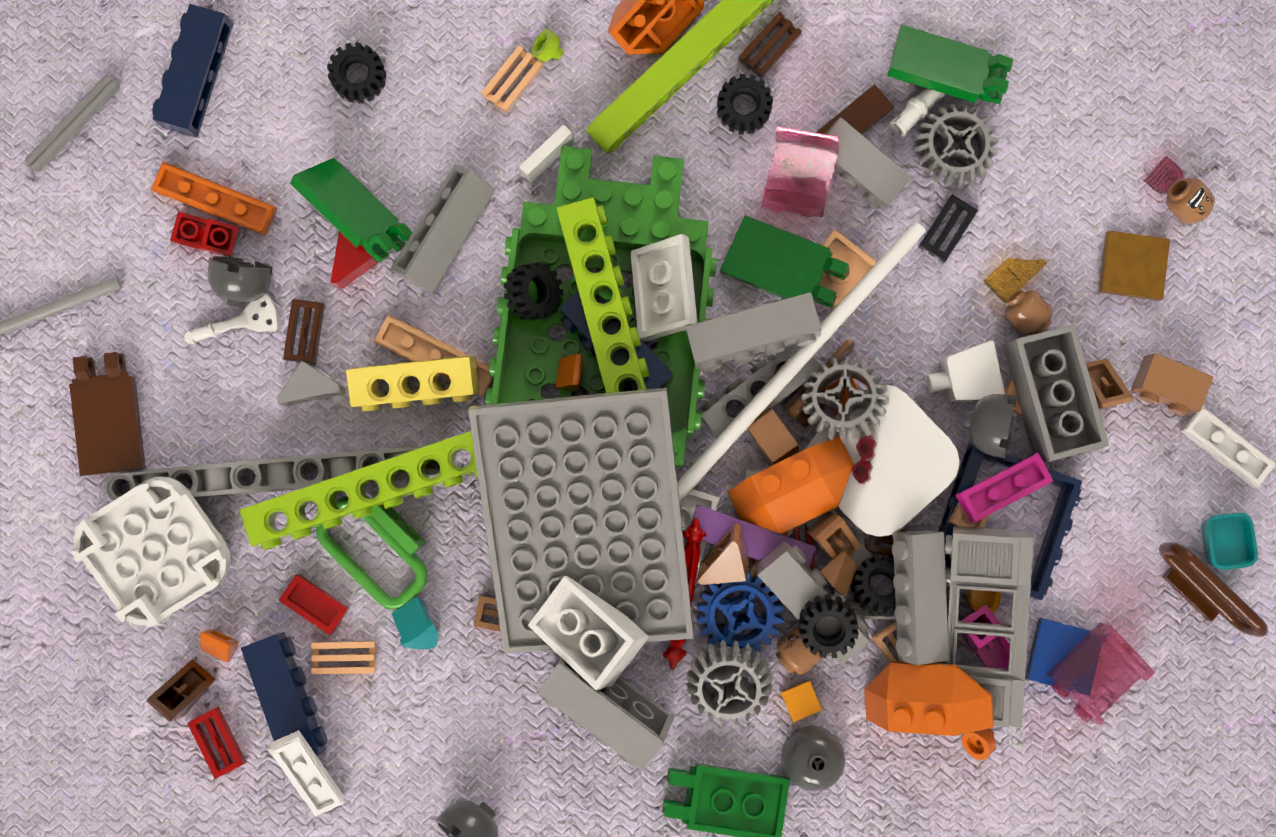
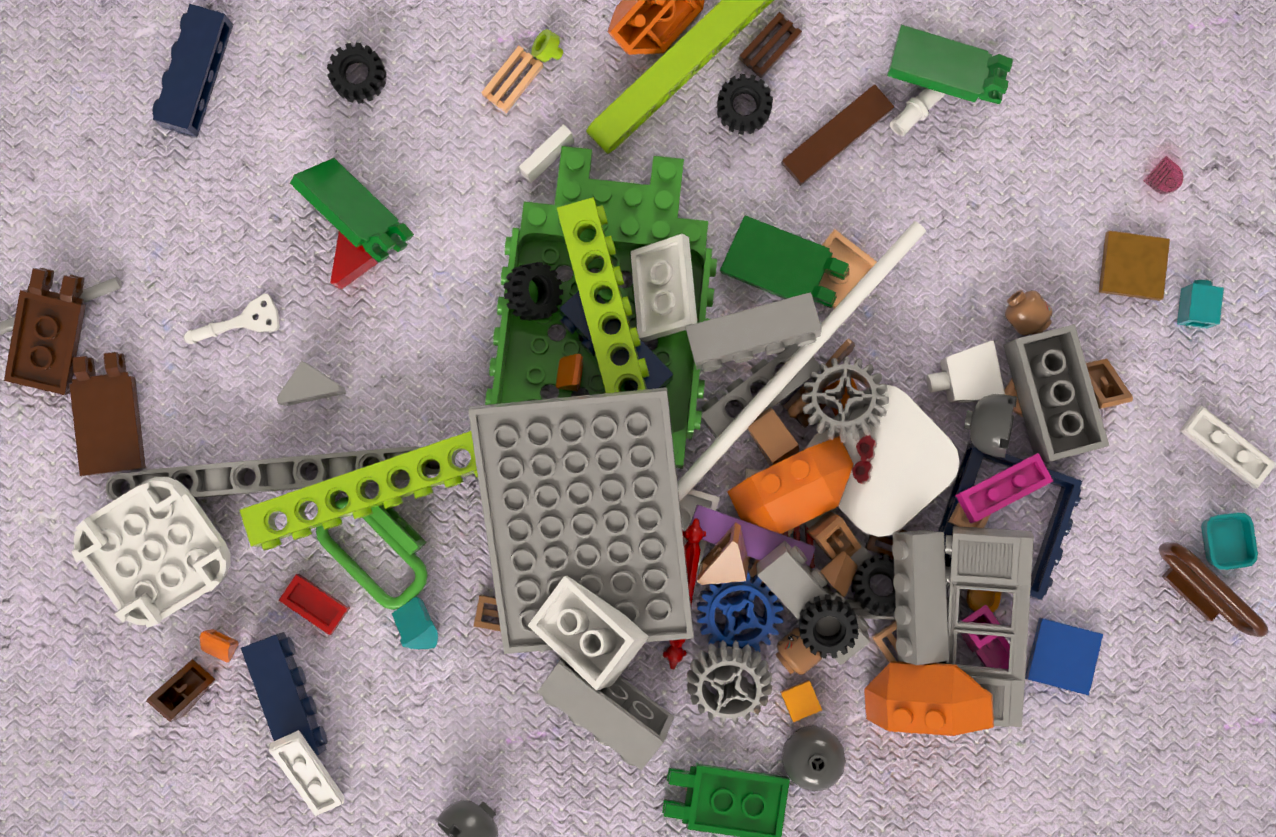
(46, 333): none -> reddish brown tile
(72, 123): light grey axle -> none
(204, 234): red slope -> none
(206, 748): red tile -> none
(214, 199): orange tile -> none
(238, 279): dark grey cylinder -> none
(315, 335): reddish brown tile -> none
(316, 658): light nougat tile -> none
(365, 392): light yellow brick -> none
(420, 346): light nougat tile -> none
(443, 228): light grey brick -> none
(800, 172): clear pink panel -> none
(866, 166): light grey brick -> none
(934, 249): black tile -> none
(964, 154): light grey gear -> none
(979, 743): orange tile -> none
(1012, 276): clear yellow tile -> none
(1098, 672): clear pink panel -> none
(1171, 384): medium nougat brick -> none
(1190, 200): medium nougat head -> none
(1200, 304): none -> teal brick

